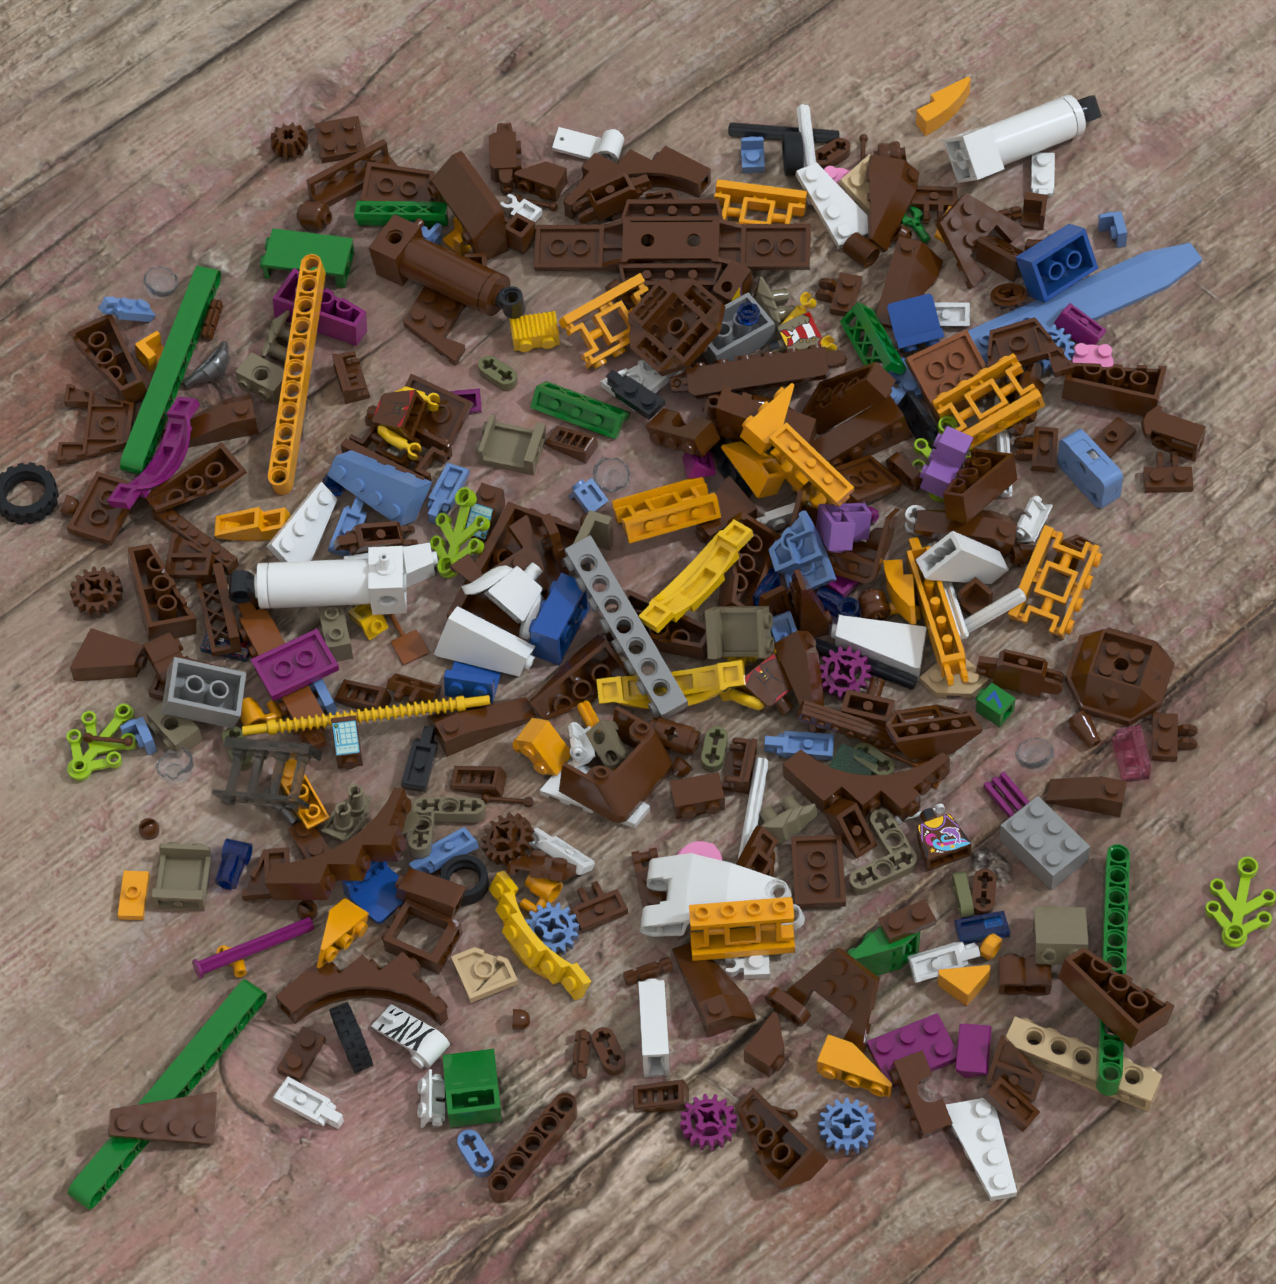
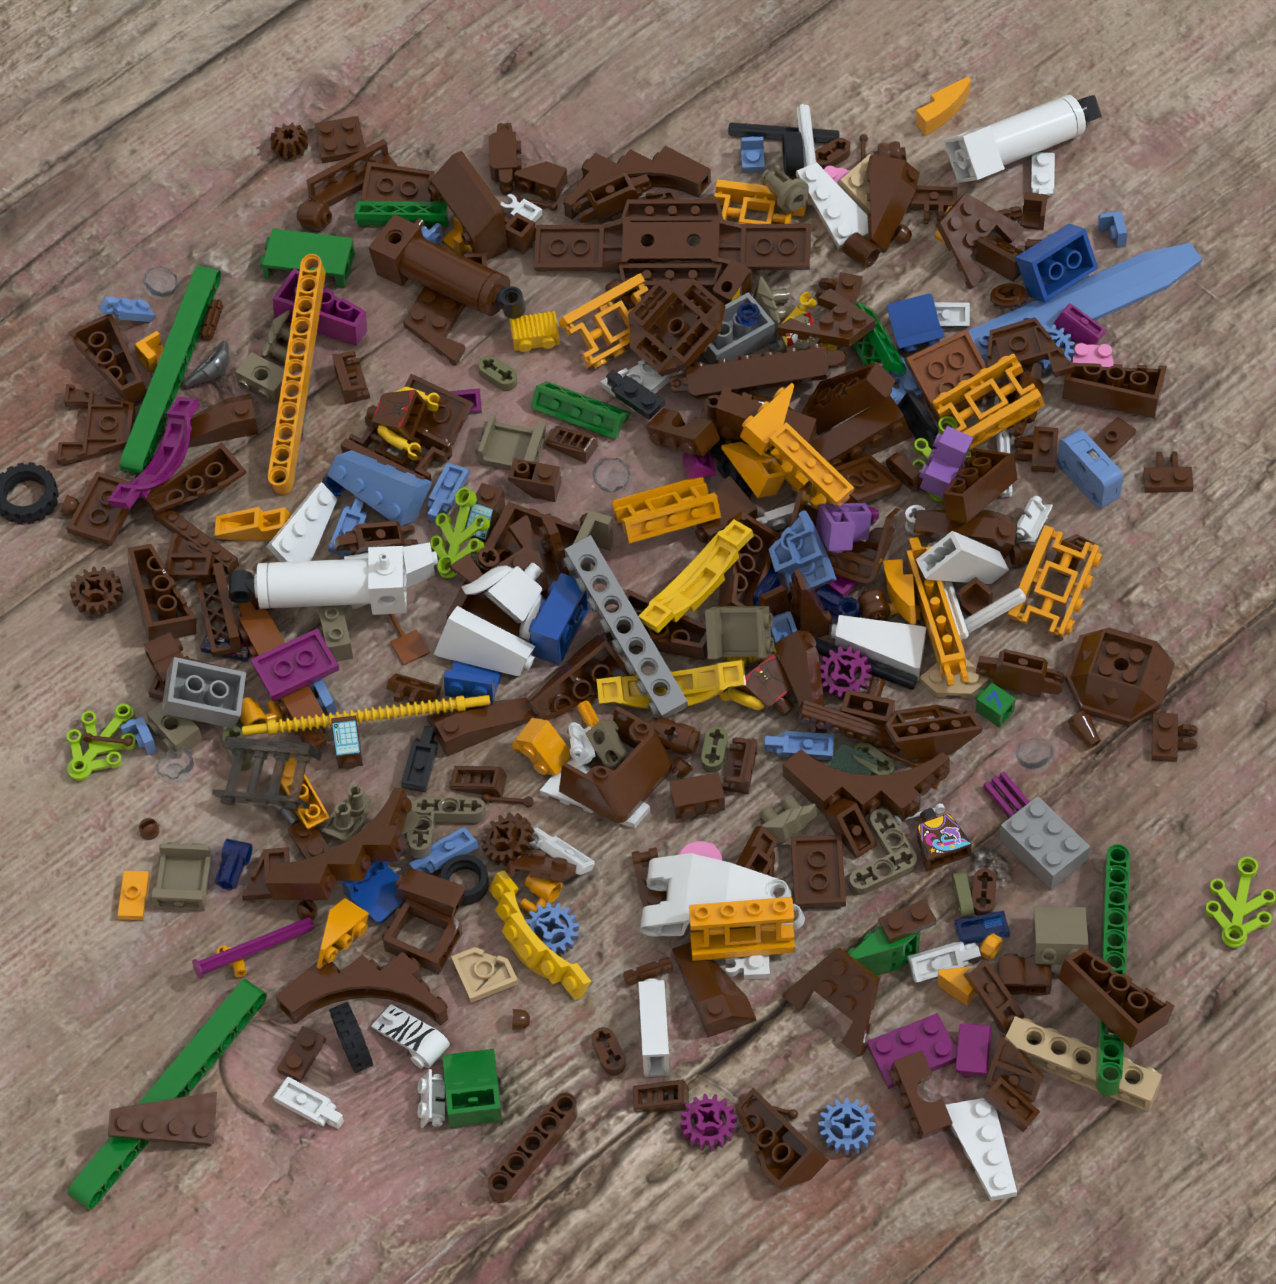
(107, 657): reddish brown slope -> none
(371, 624): yellow bracket -> none
(379, 695): reddish brown slope -> none
(480, 1150): medium blue beam -> none
(481, 556): none -> reddish brown bush
(536, 479): none -> reddish brown slope
(581, 1054): reddish brown axle -> none
(585, 145): white door -> none
(588, 495): medium blue bracket -> none
(598, 910): reddish brown hinge -> none
(754, 800): white axle -> none
(766, 1048): reddish brown slope -> none
(787, 1006): reddish brown beam -> none
(789, 193): none -> dark tan piece
(839, 327): none -> reddish brown wing
(845, 1062): light orange slope -> none
(910, 275): reddish brown wedge -> none
(915, 223): green bar -> none
(993, 994): none -> reddish brown plate
(1089, 794): reddish brown slope -> none
(1131, 754): clear pink hinge -> none
(1173, 433): reddish brown piece -> none

